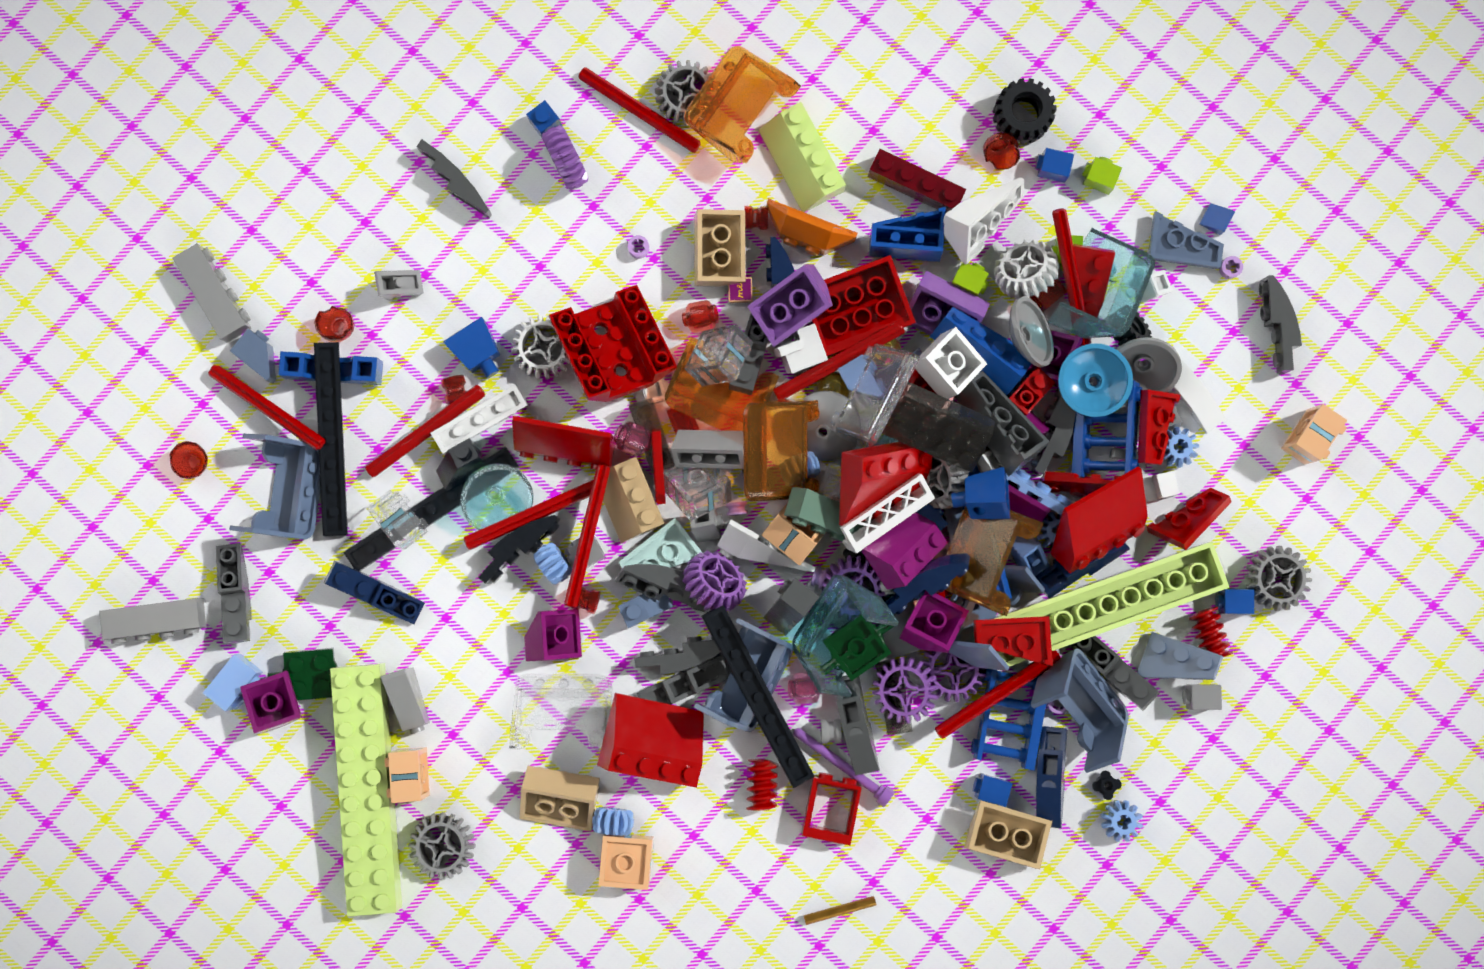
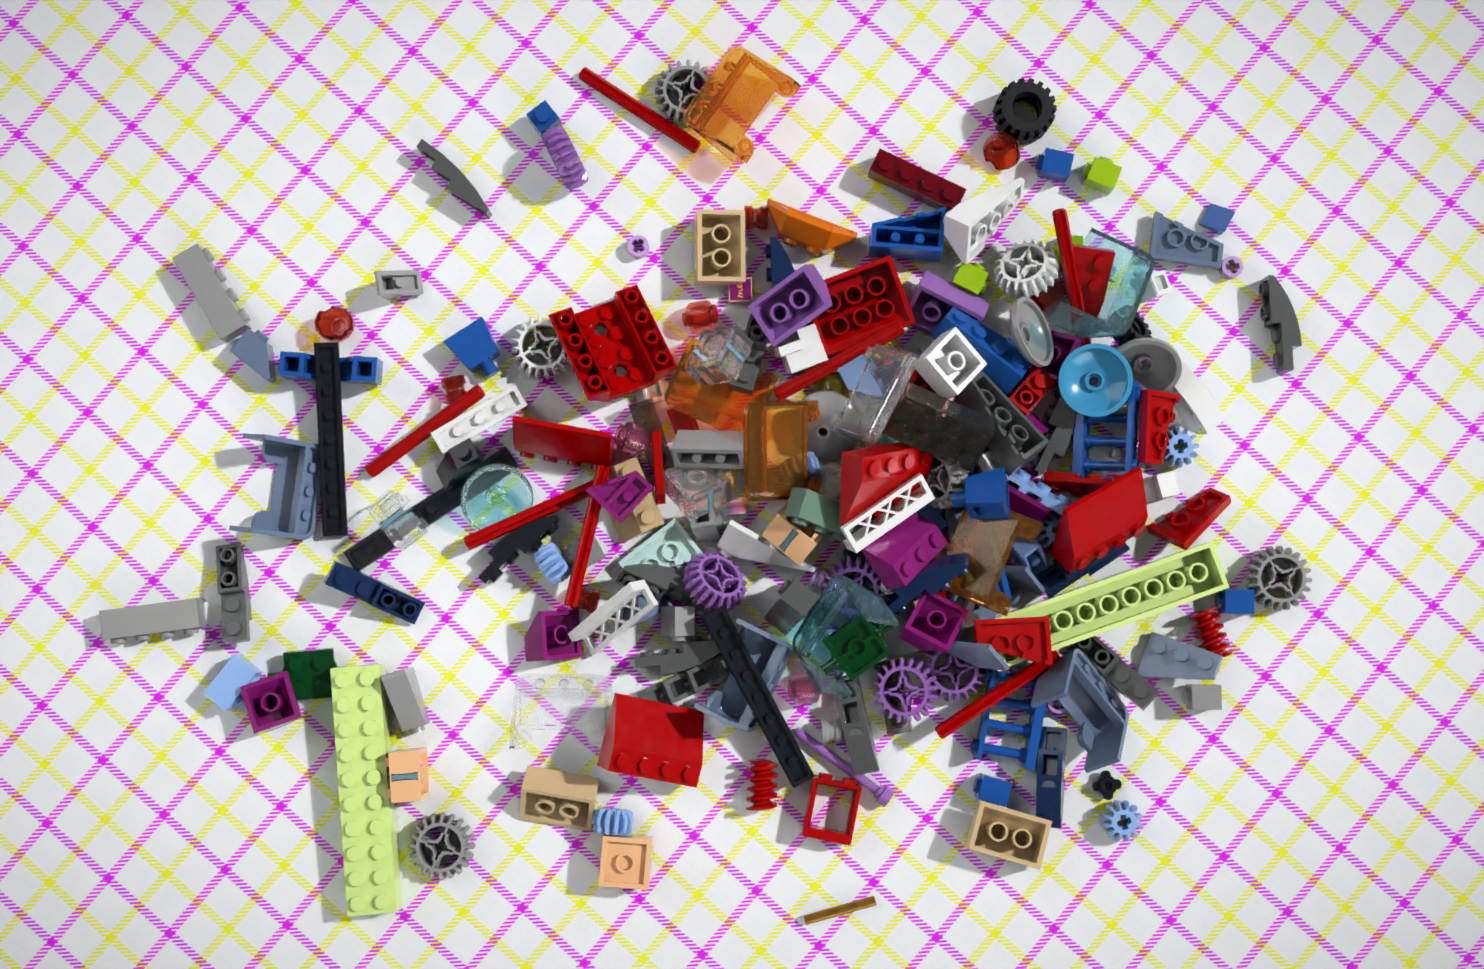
(188, 460): clear red hair -> none
(266, 407): red axle -> none
(607, 612): none -> white fence
(621, 494): none -> magenta wing
(677, 622): none -> light grey brick
(802, 157): yellowish green slope -> none
(1314, 434): light nougat container -> none

